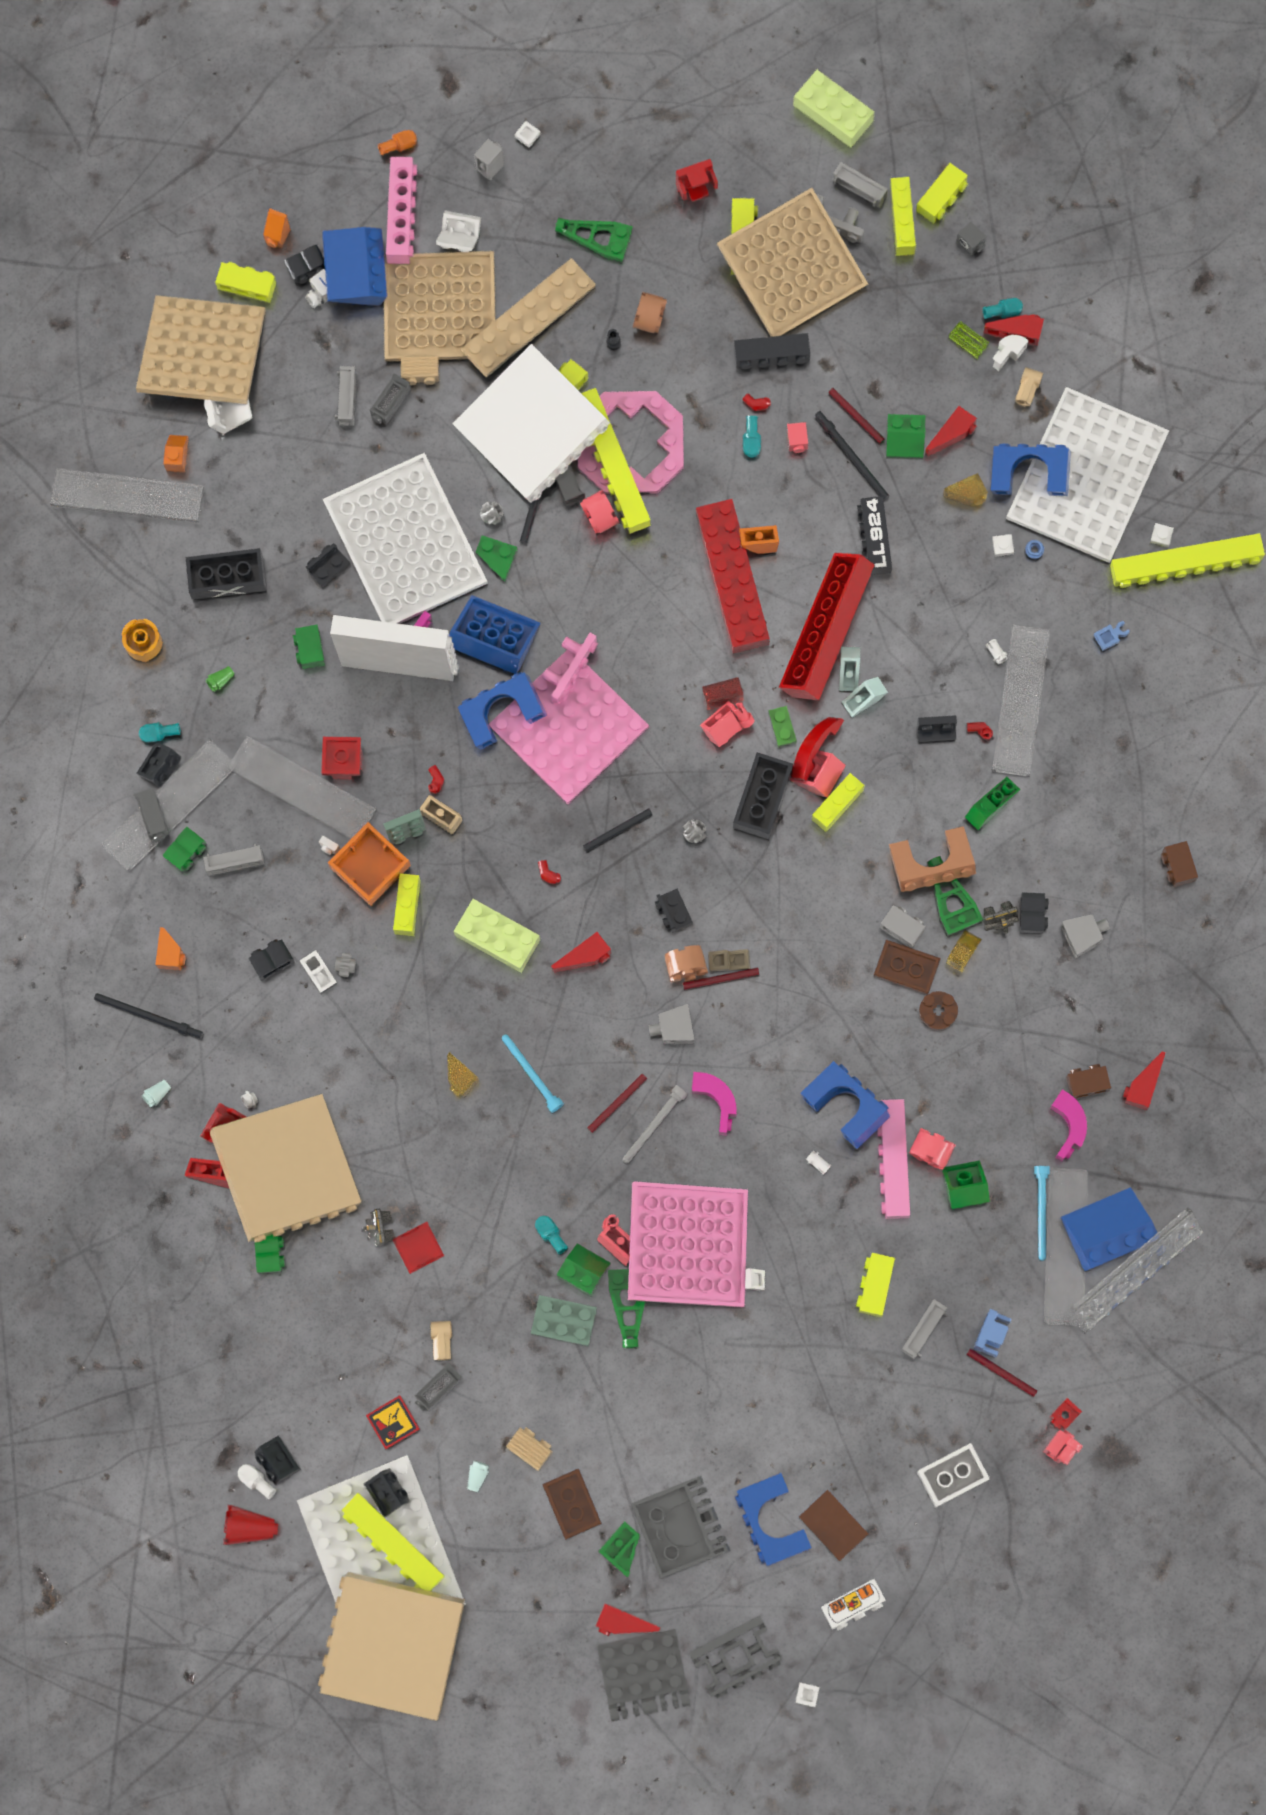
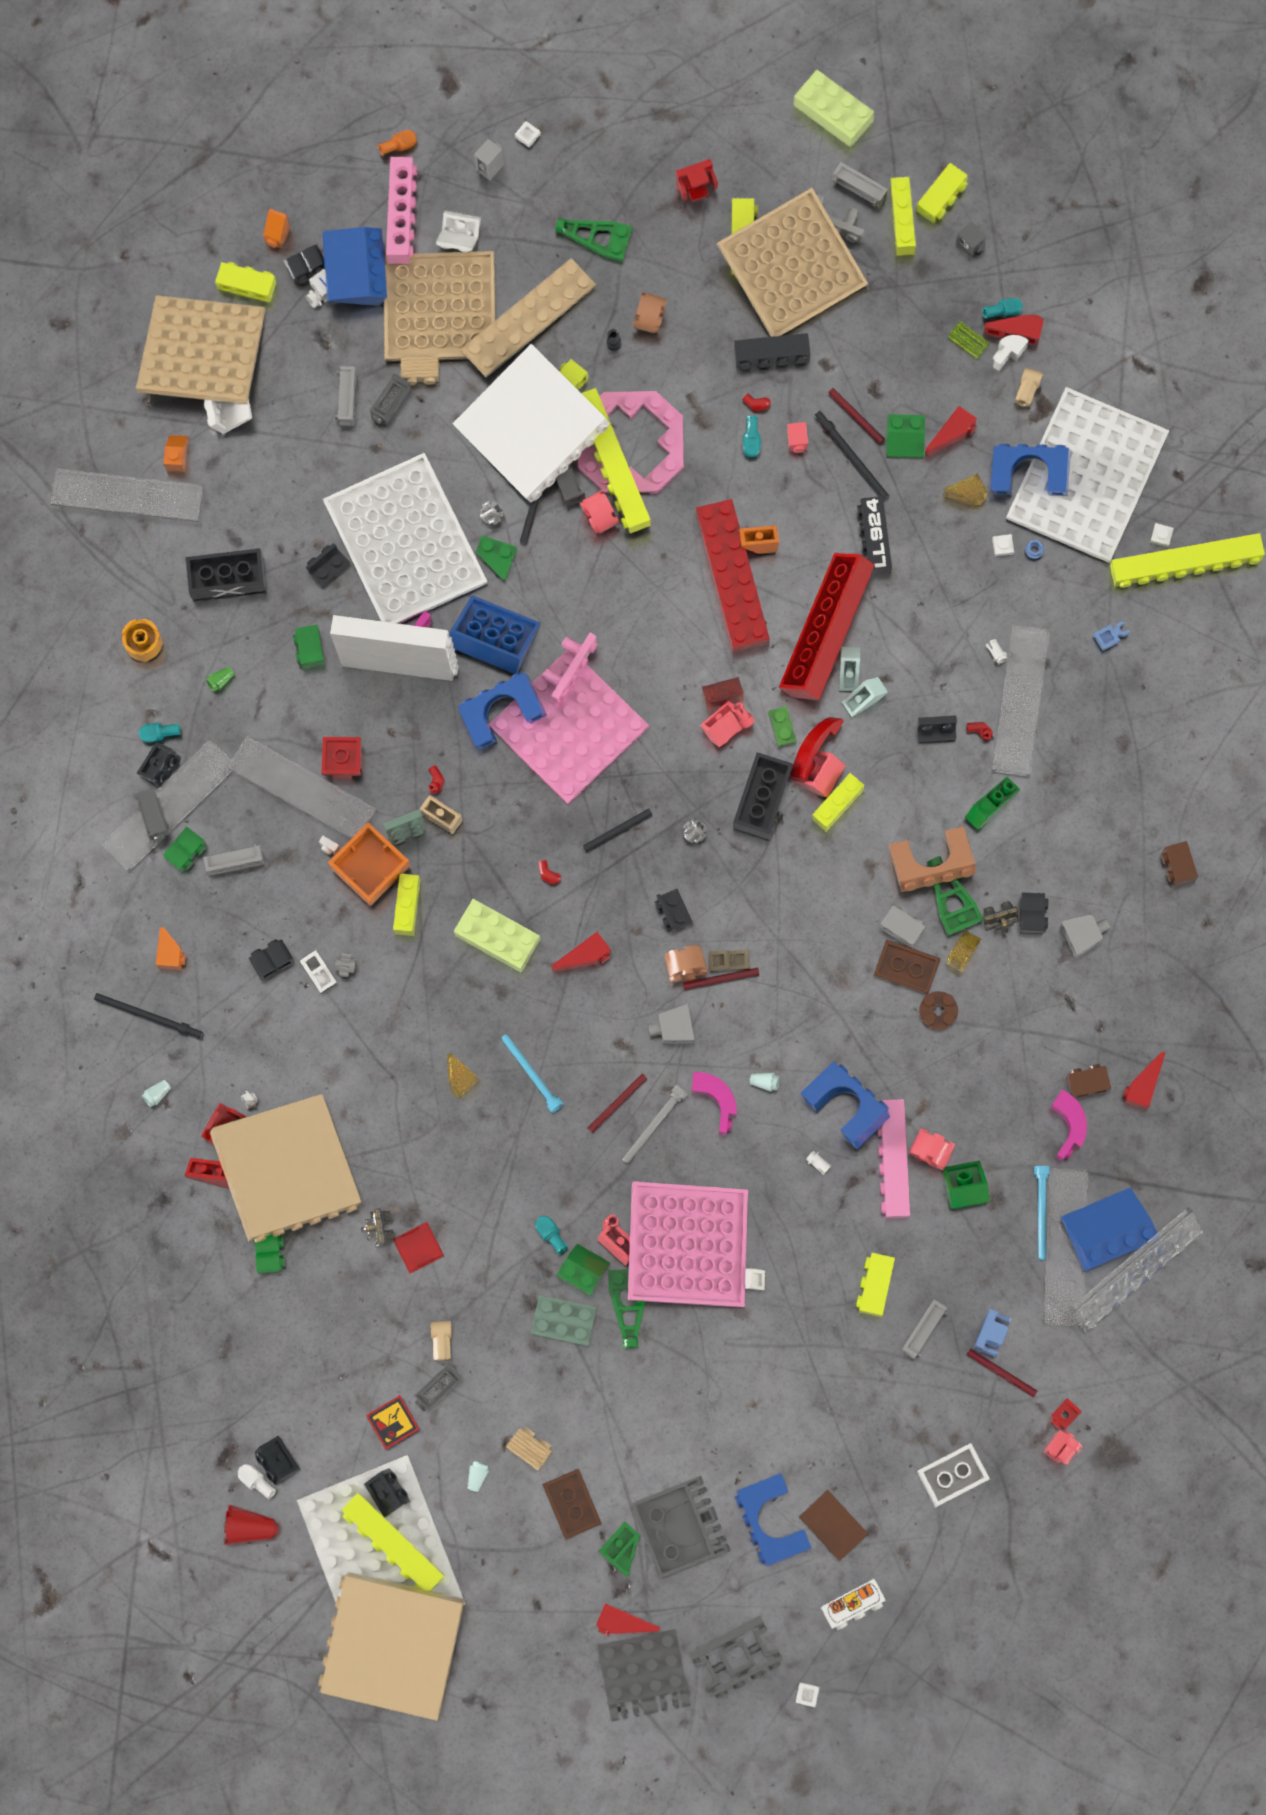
(766, 1081): none -> light aqua cone

